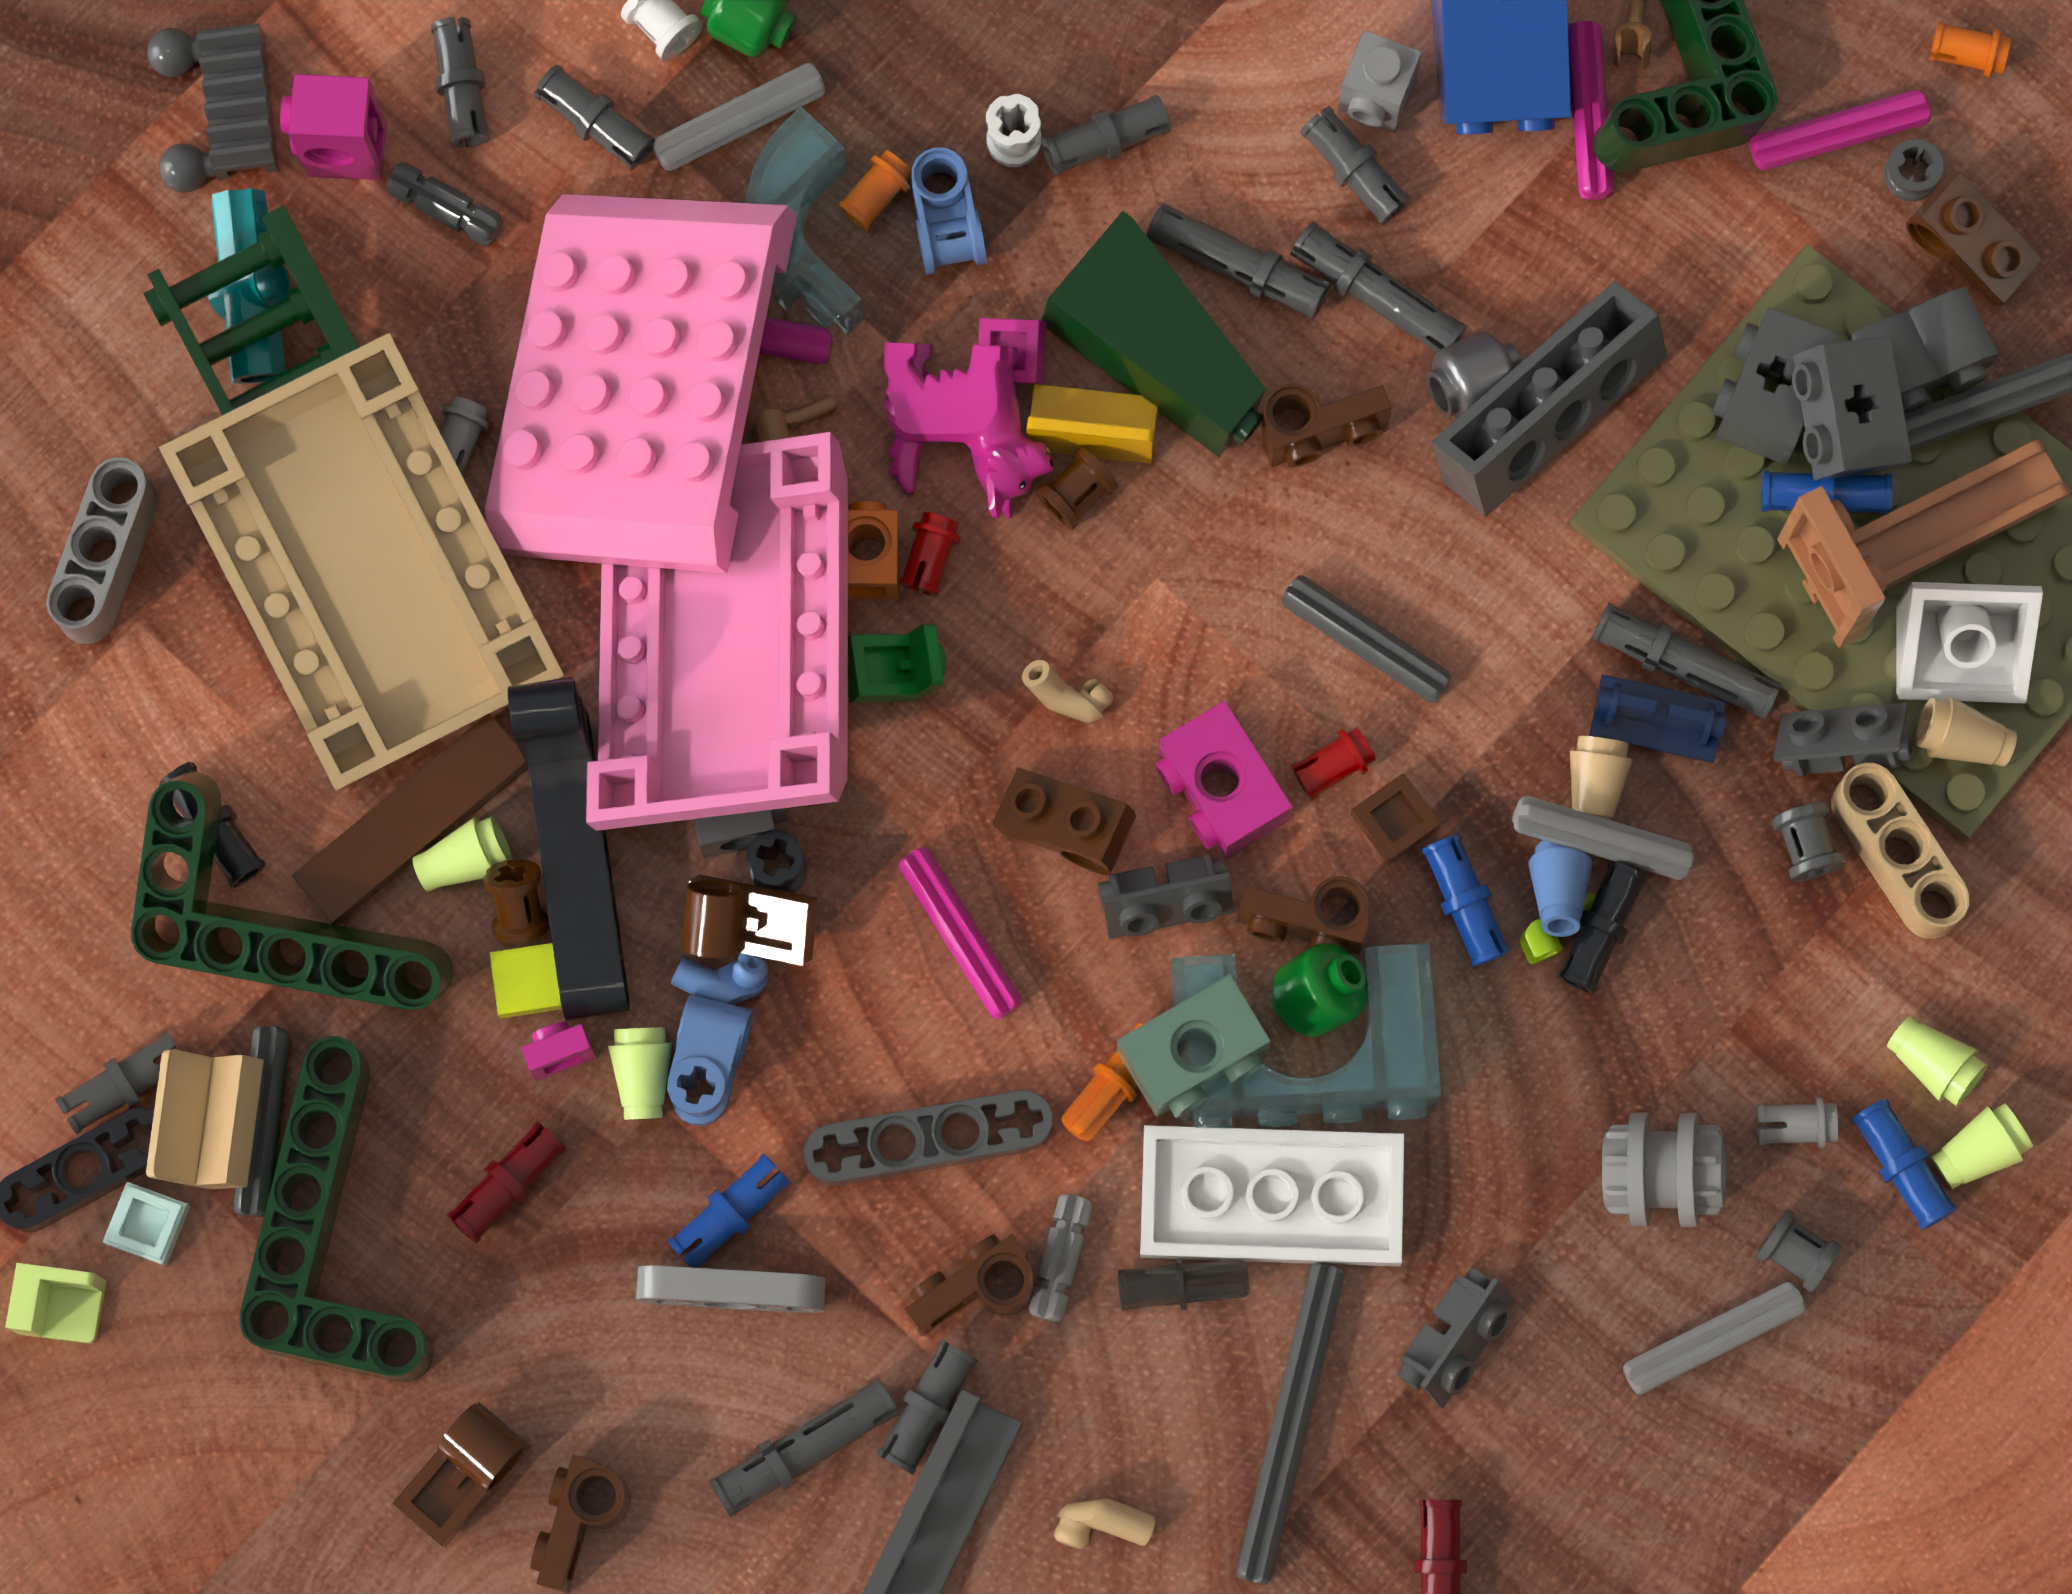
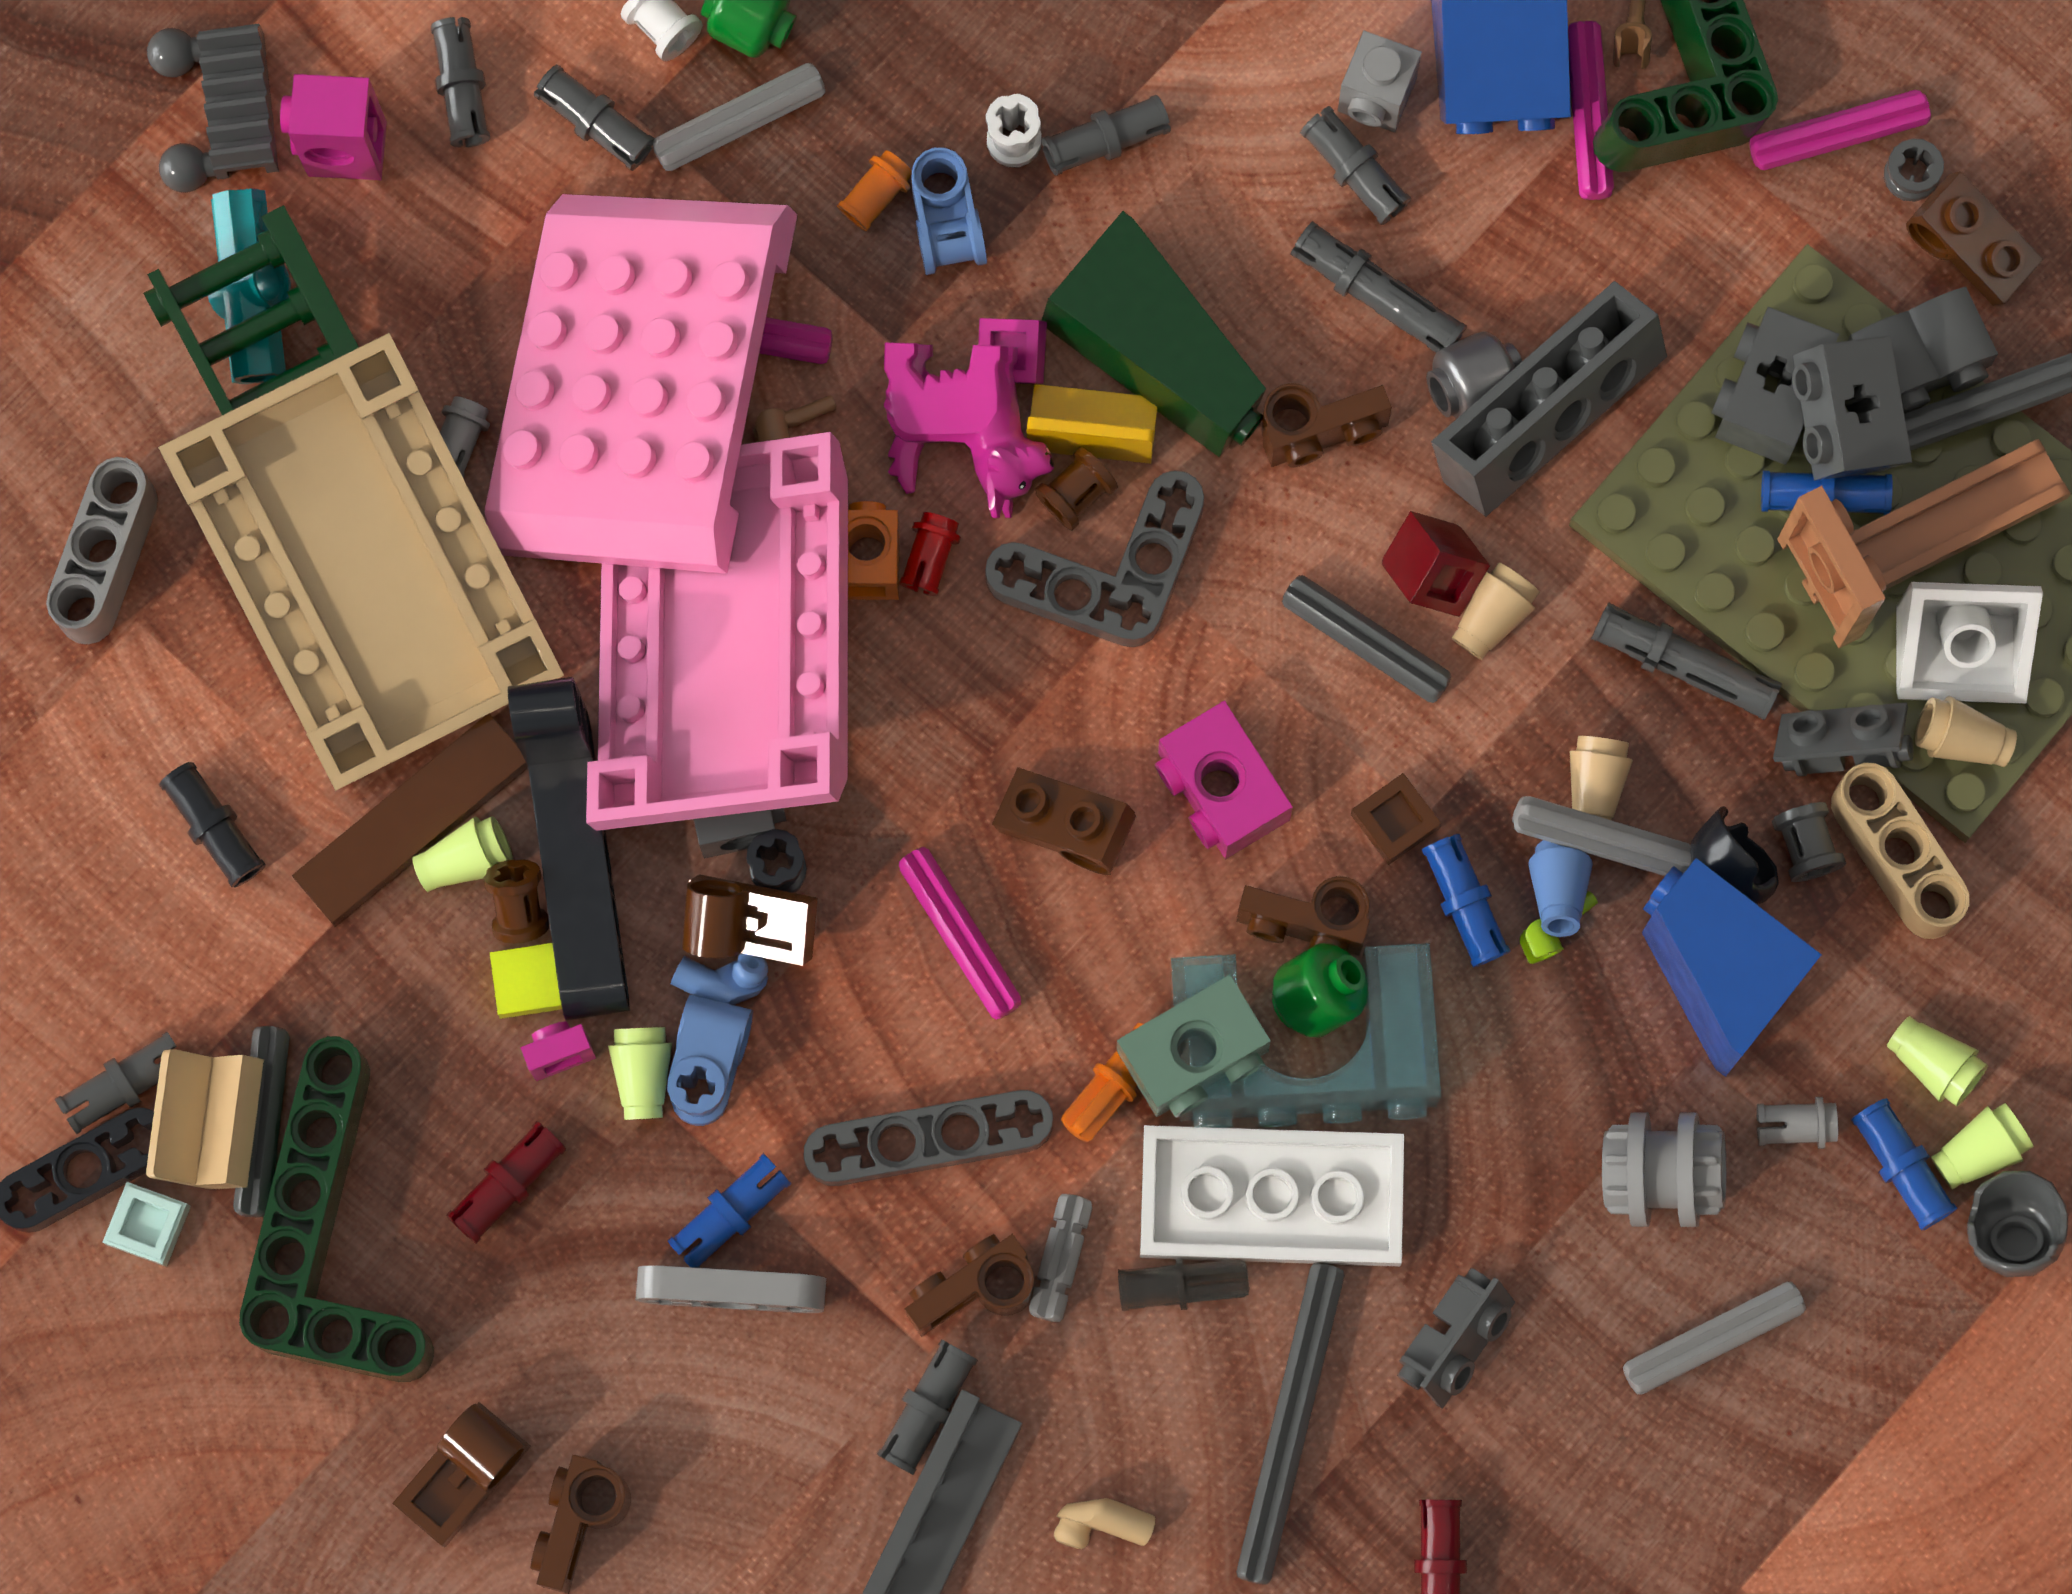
(56, 1303): yellowish green panel -> none
(259, 930): dark green beam -> none
(444, 204): dark grey axle -> none
(794, 172): clear light blue arch -> none
(814, 1441): dark grey pin -> none
(895, 666): green bracket -> none
(1061, 698): tan arm -> none
(1127, 586): none -> dark grey beam
(1195, 894): dark grey hinge -> none
(1228, 256): dark grey pin -> none
(1334, 762): red pin -> none
(1435, 564): none -> dark red panel
(1495, 610): none -> tan cone
(1602, 927): black pin -> none
(1658, 718): dark blue hinge -> none
(1722, 959): none -> blue slope
(1735, 857): none -> black hair
(1798, 1250): dark grey bush -> none
(1970, 48): orange pin -> none
(2017, 1224): none -> dark grey hair

